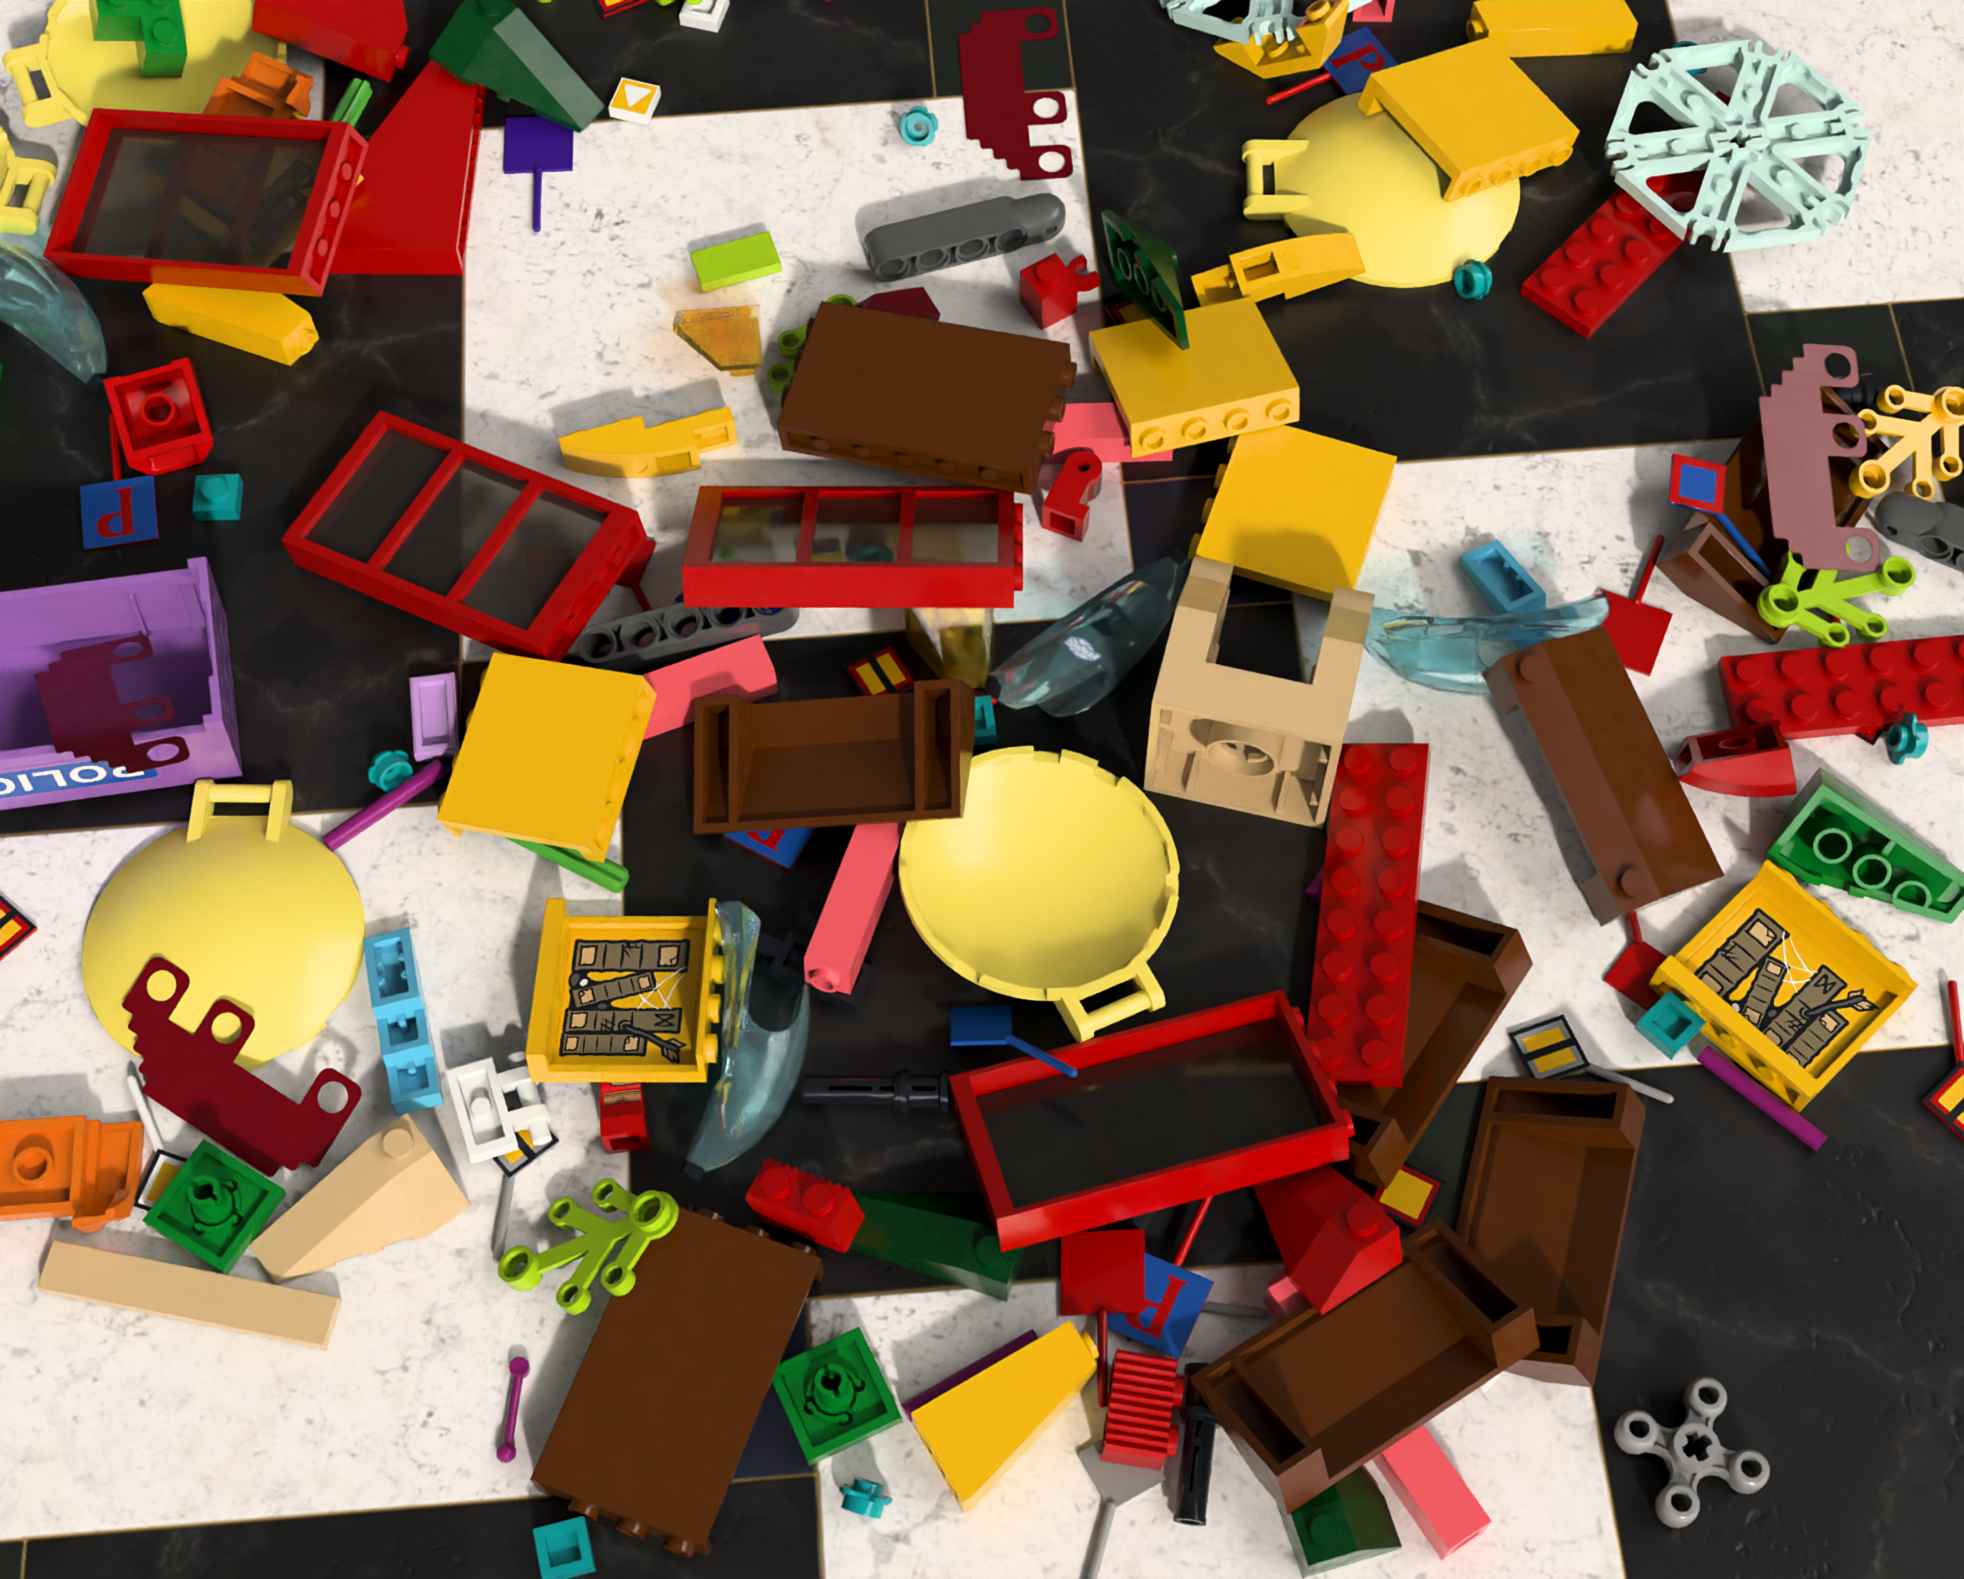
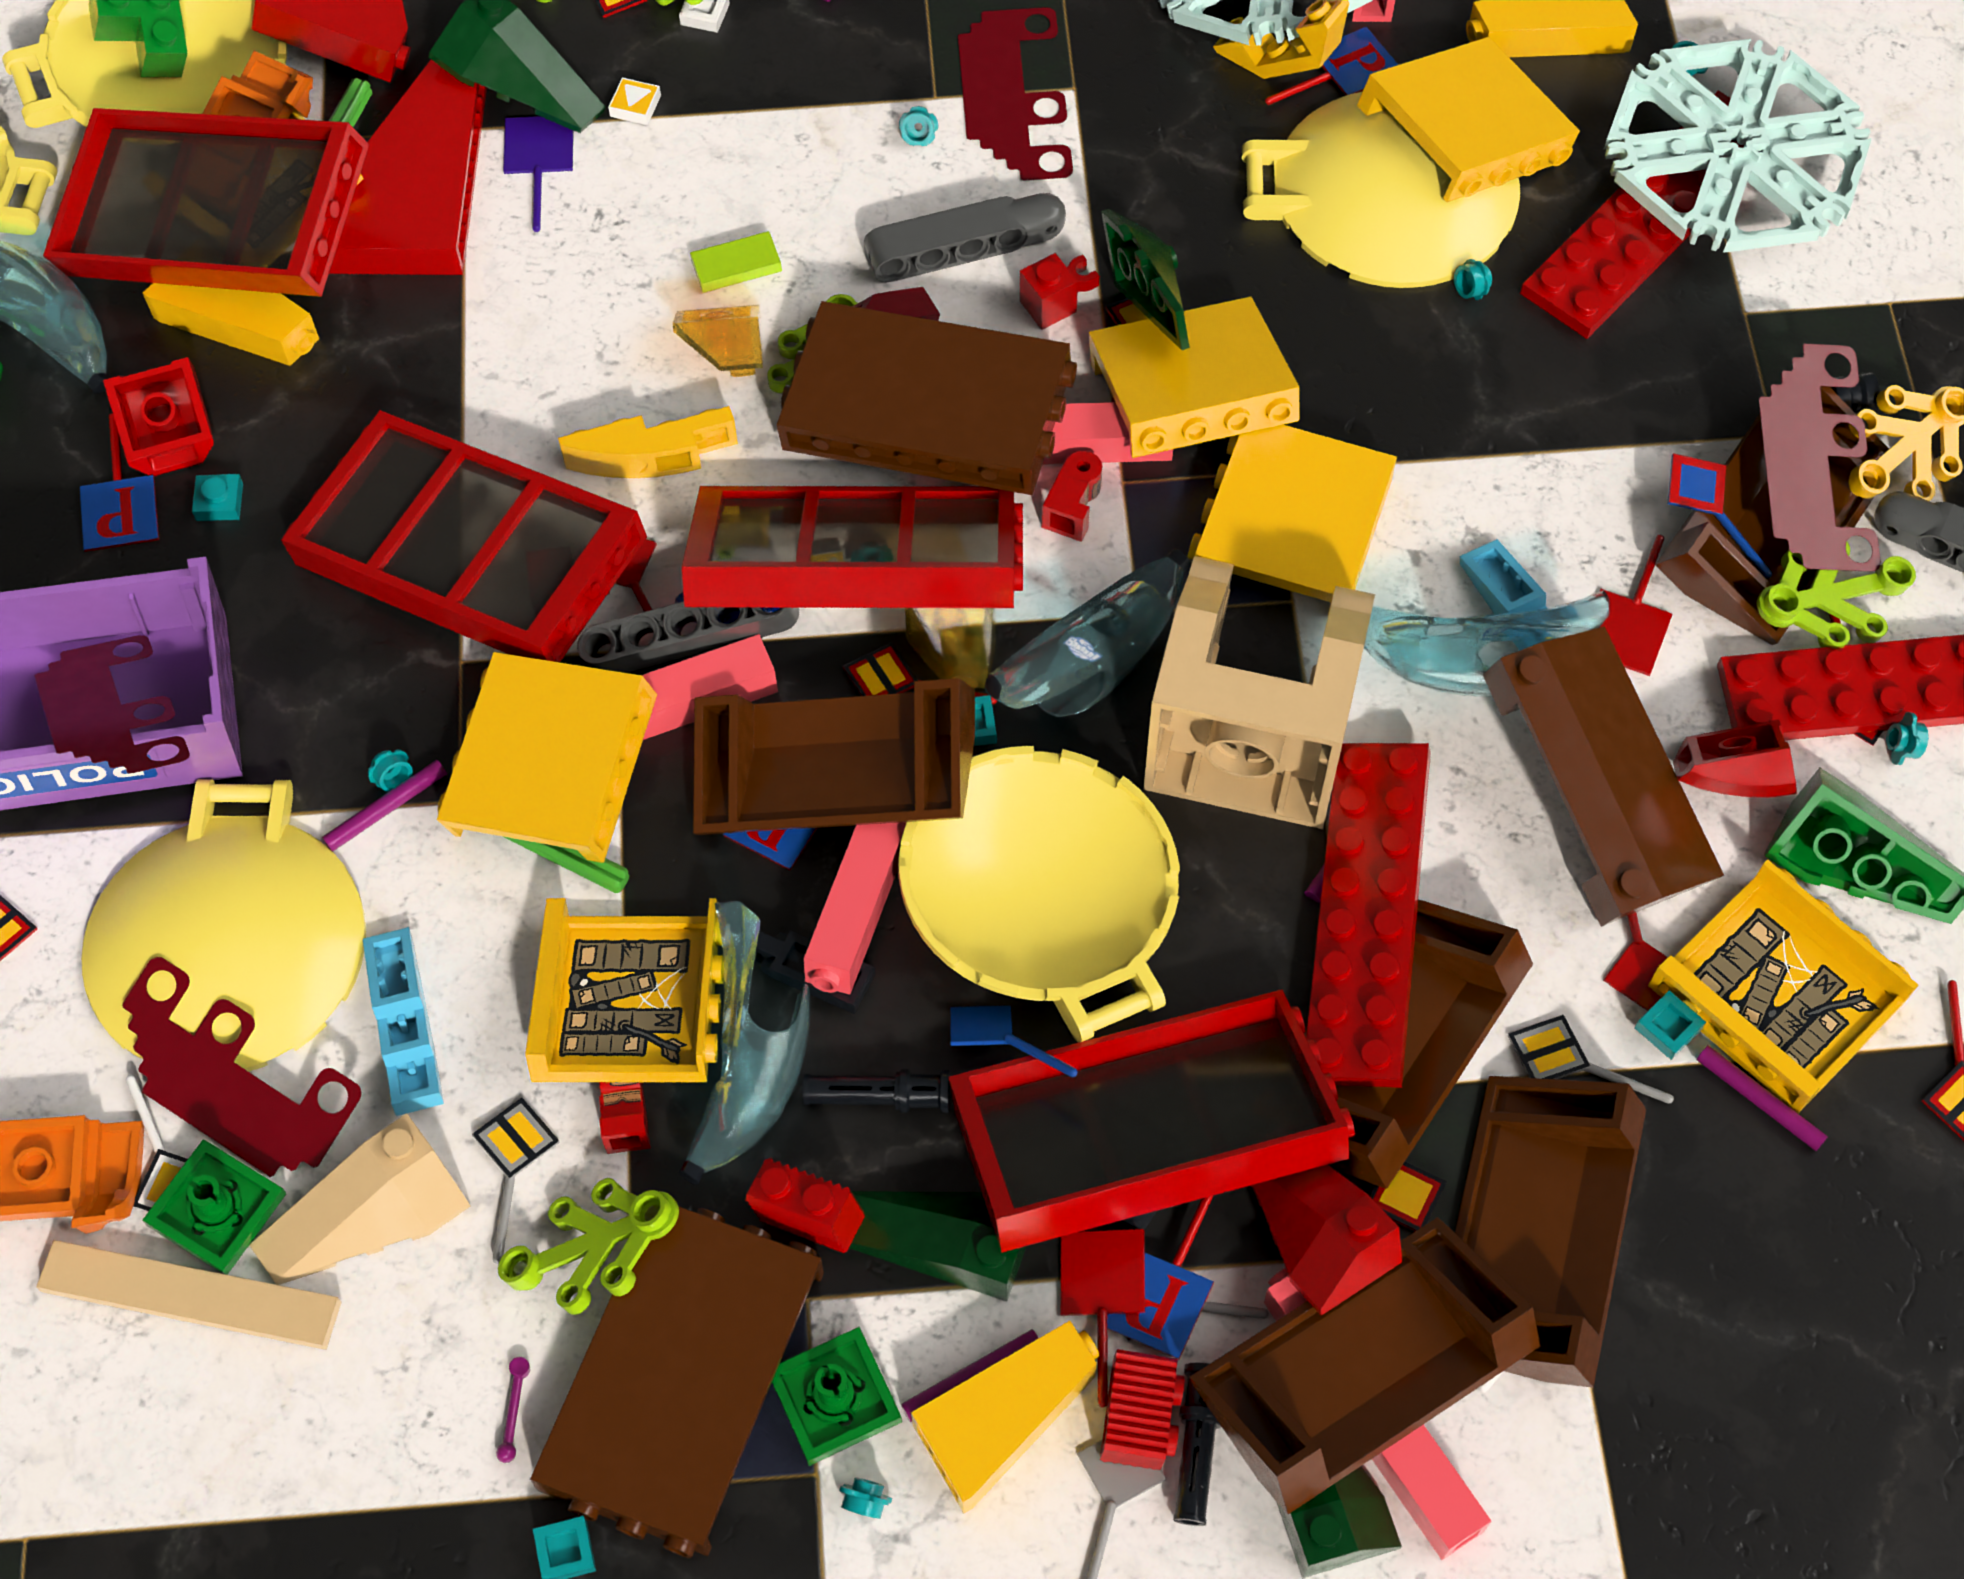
(435, 717): lavender tile -> none
(483, 1111): white plate -> none
(1281, 267): yellow slope -> none
(1685, 1470): light grey gear -> none

